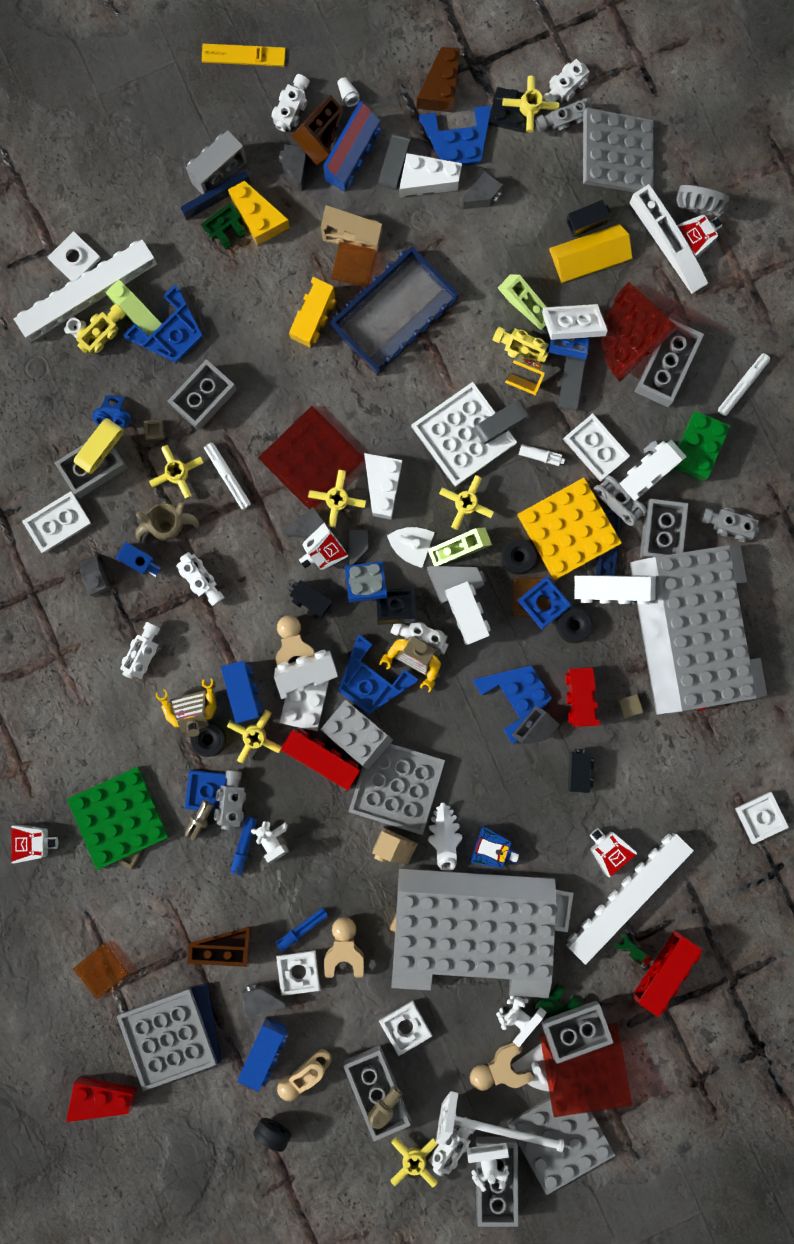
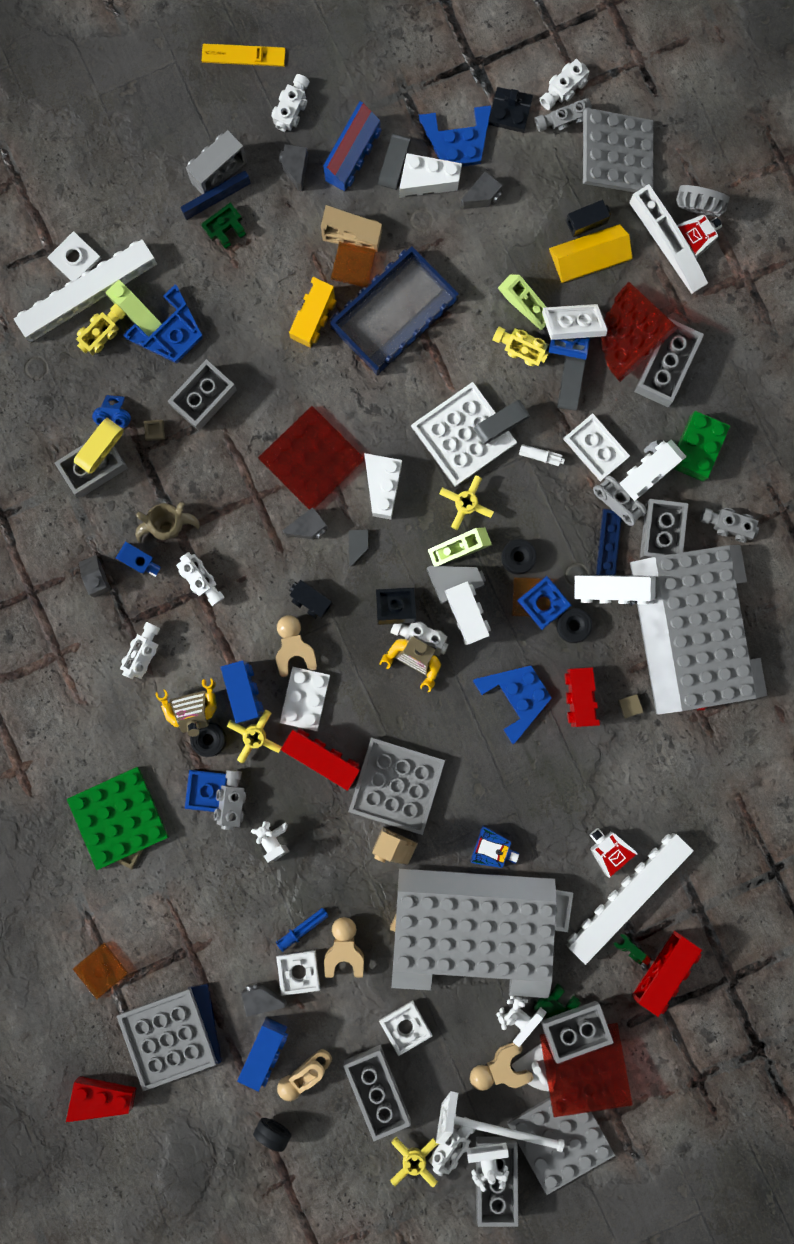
(30, 843): torso -> none
(57, 522): white plate -> none
(69, 328): white plate -> none
(169, 470): light yellow bar -> none
(199, 820): dark tan arm -> none
(224, 949): reddish brown wedge -> none
(227, 476): white axle -> none
(243, 846): blue axle -> none
(257, 213): yellow wedge -> none
(304, 672): white wedge -> none
(318, 130): reddish brown wedge -> none
(322, 549): white torso -> none
(338, 490): light yellow bar -> none
(349, 94): white cone -> none
(356, 734): light grey brick -> none
(365, 581): light grey piece -> none
(367, 687): blue wing -> none
(384, 1109): dark tan arm -> none
(411, 544): white shield -> none
(440, 84): reddish brown wedge -> none
(444, 837): white plant -> none
(522, 383): yellow piece -> none
(530, 110): light yellow bar -> none
(535, 727): flat silver slope -> none
(569, 529): yellow plate -> none
(580, 771): black brick -> none
(744, 384): white axle -> none
(761, 817): white plate -> none

